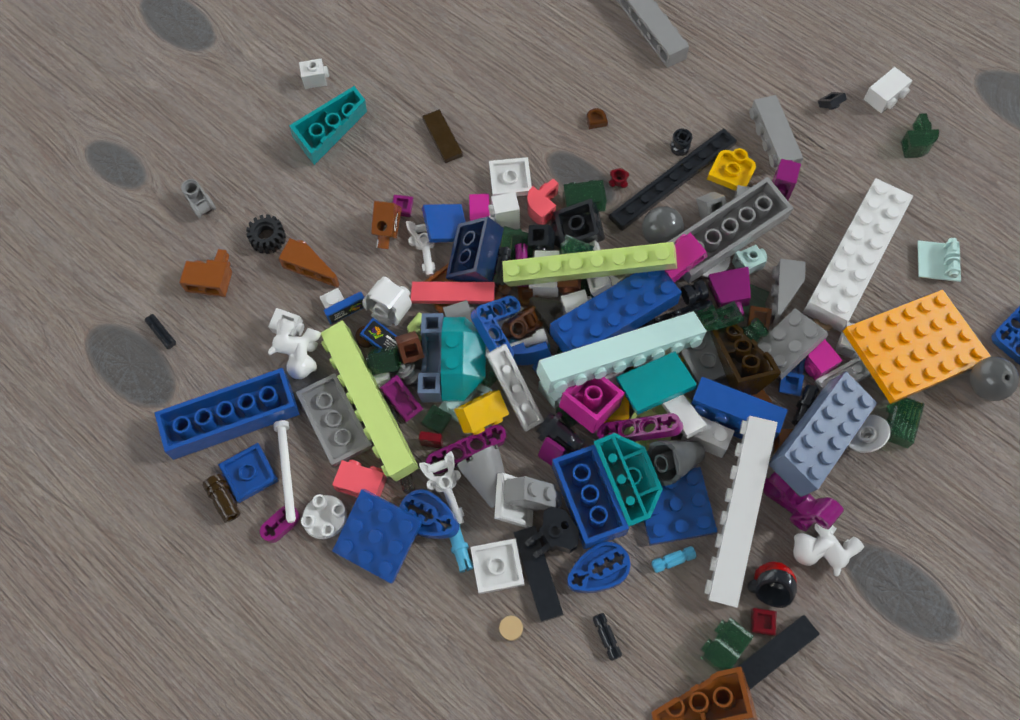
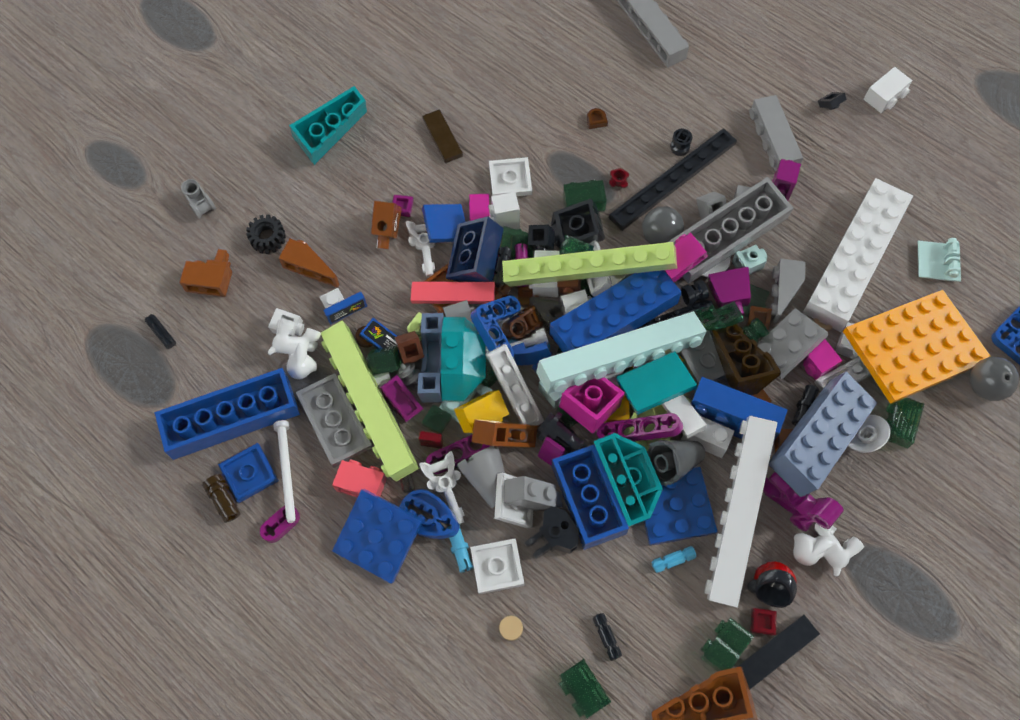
(313, 73): white brick -> none
(324, 516): white dish -> none
(387, 302): white brick -> none
(504, 433): none -> dark orange slope
(538, 577): black tile -> none
(539, 202): coral brick -> none
(583, 689): none -> clear green brick
(609, 578): blue piece -> none
(732, 169): yellow plate -> none
(793, 381): blue slope -> none
(921, 139): clear green brick -> none

